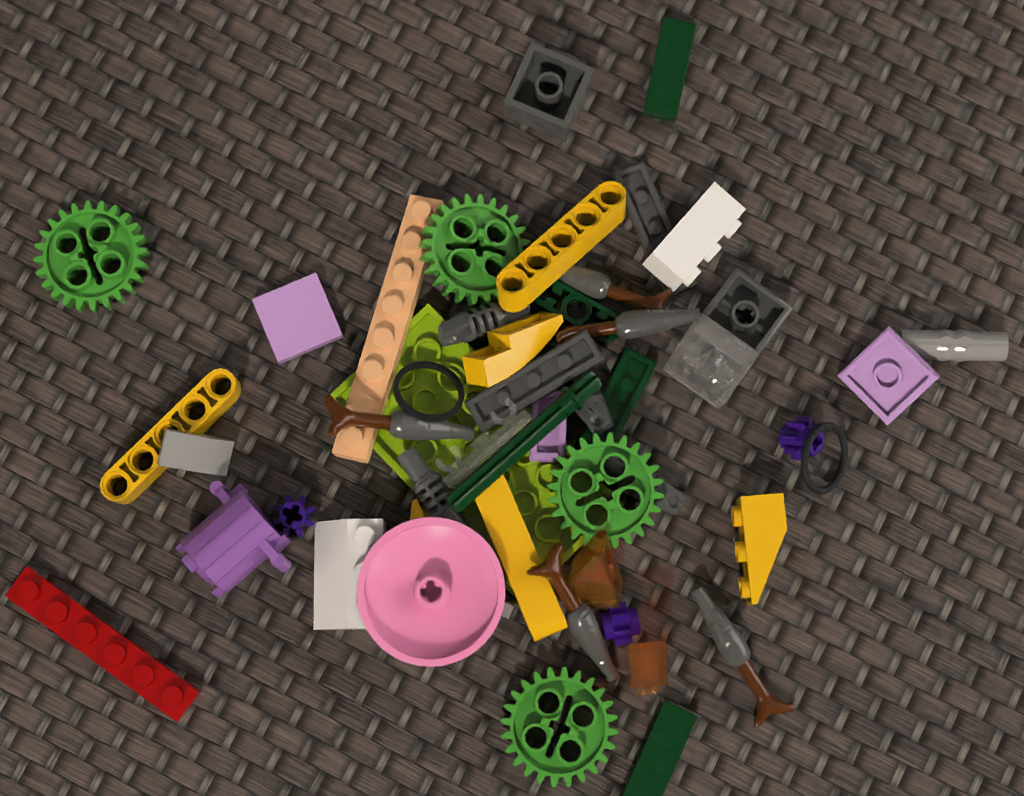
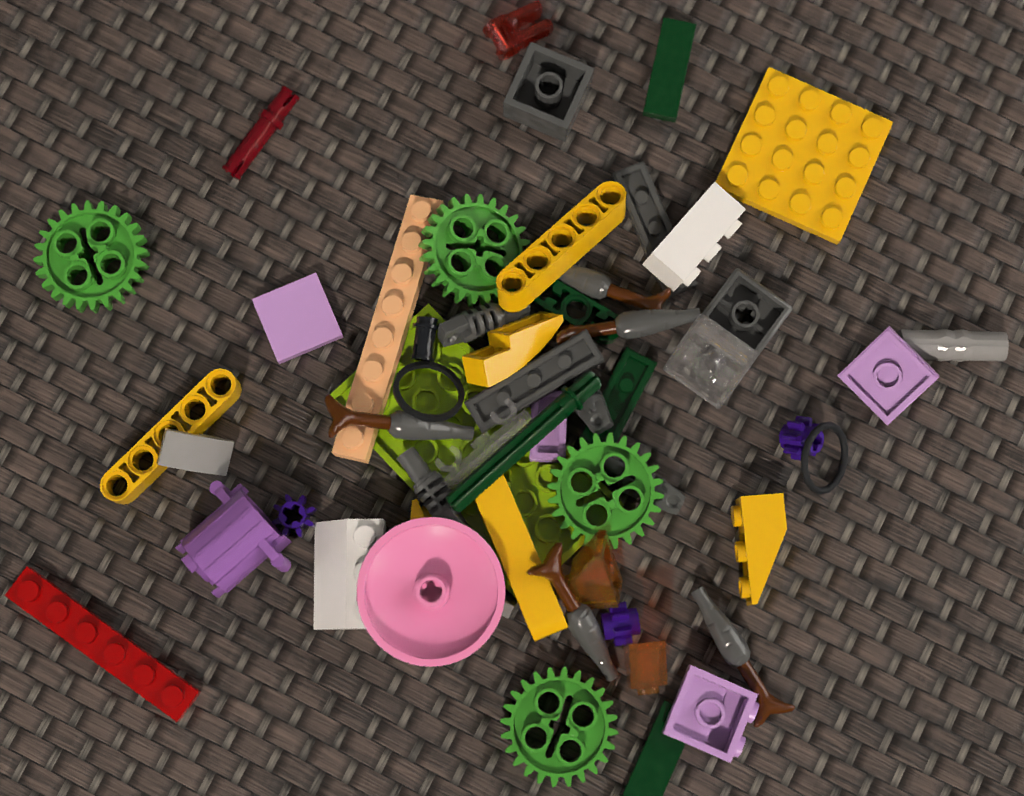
(261, 132): none -> dark red pin
(424, 338): none -> black pin
(505, 33): none -> clear red piece
(711, 714): none -> lavender plate
(803, 155): none -> yellow plate

